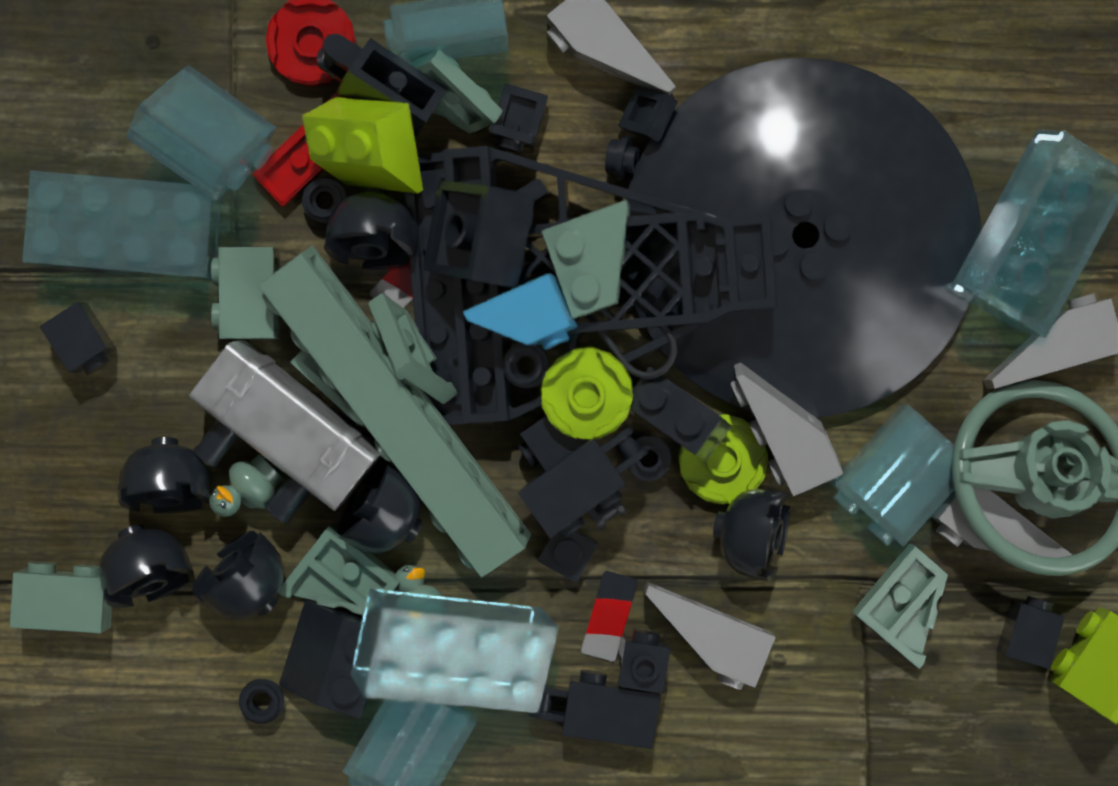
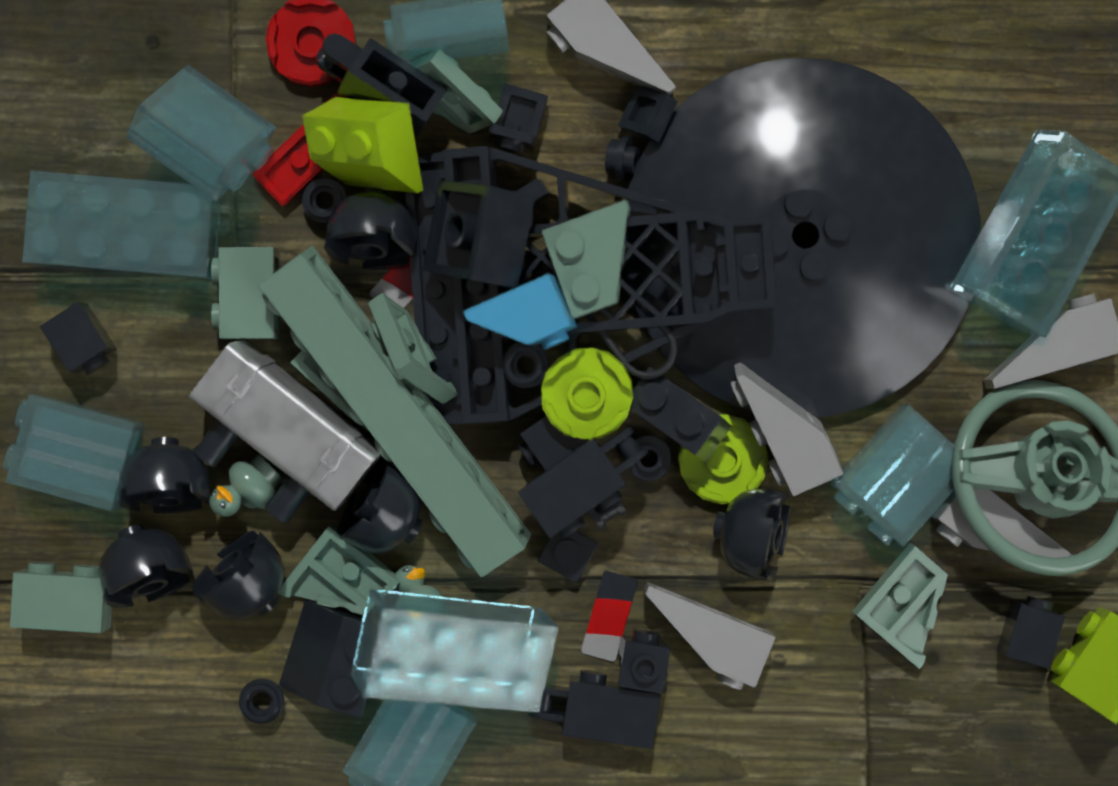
(70, 450): none -> clear light blue brick

